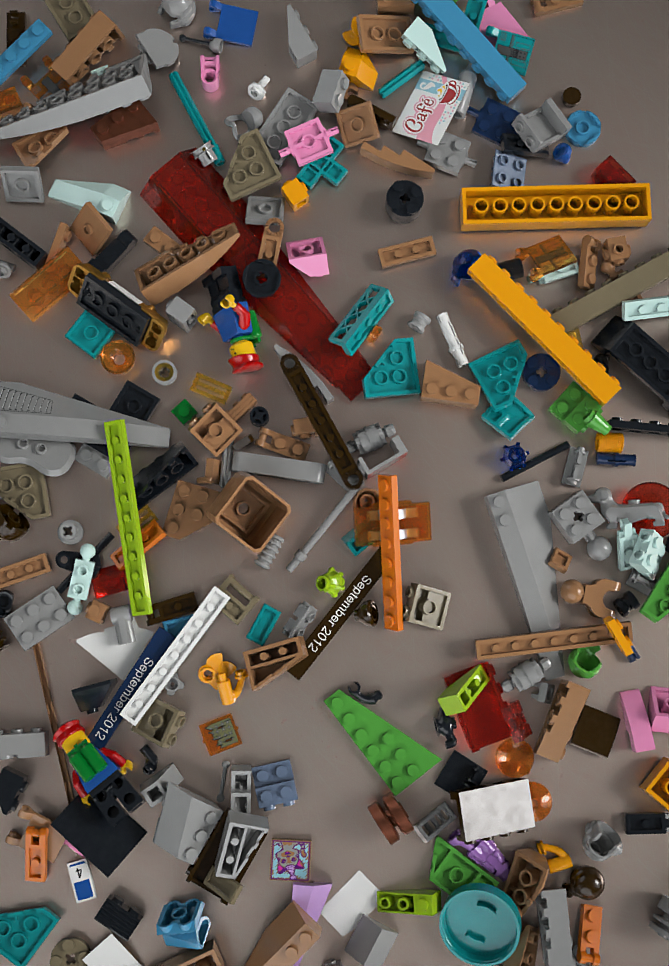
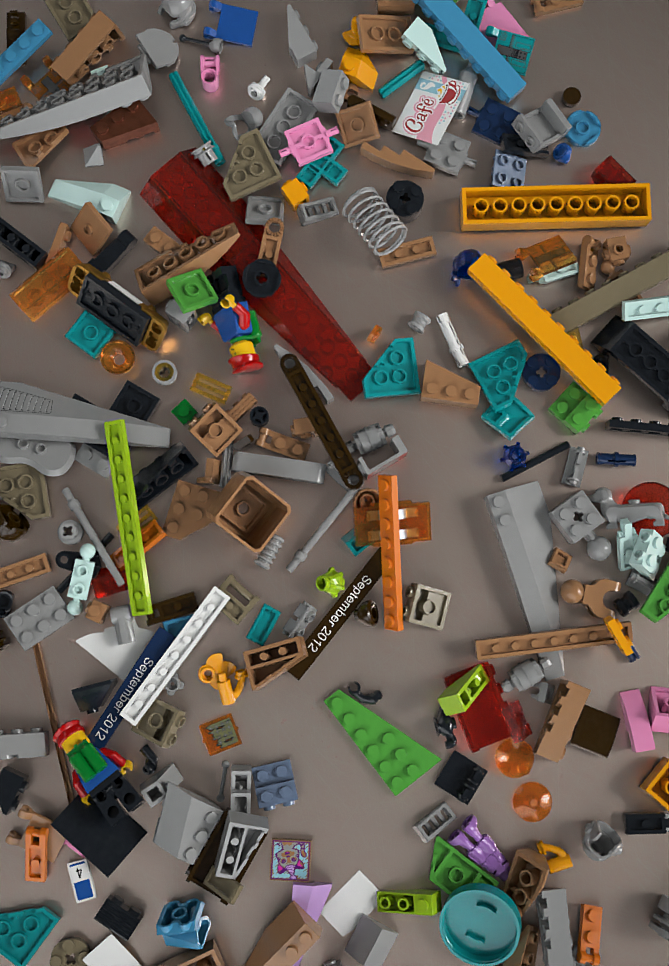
(75, 505): none -> light grey bar
(93, 155): none -> light grey slope
(192, 290): none -> bright green plate
(307, 207): none -> light grey slope
(308, 256): bright pink slope -> none
(312, 76): none -> light grey slope
(366, 319): teal fence -> none
(373, 221): none -> light grey piece
(390, 818): copper wheel -> none
(494, 809): panel -> none
(584, 662): bright green hat -> none
(585, 883): dark brown hat -> none
(596, 421): bright green cone -> none
(609, 443): light orange piece -> none

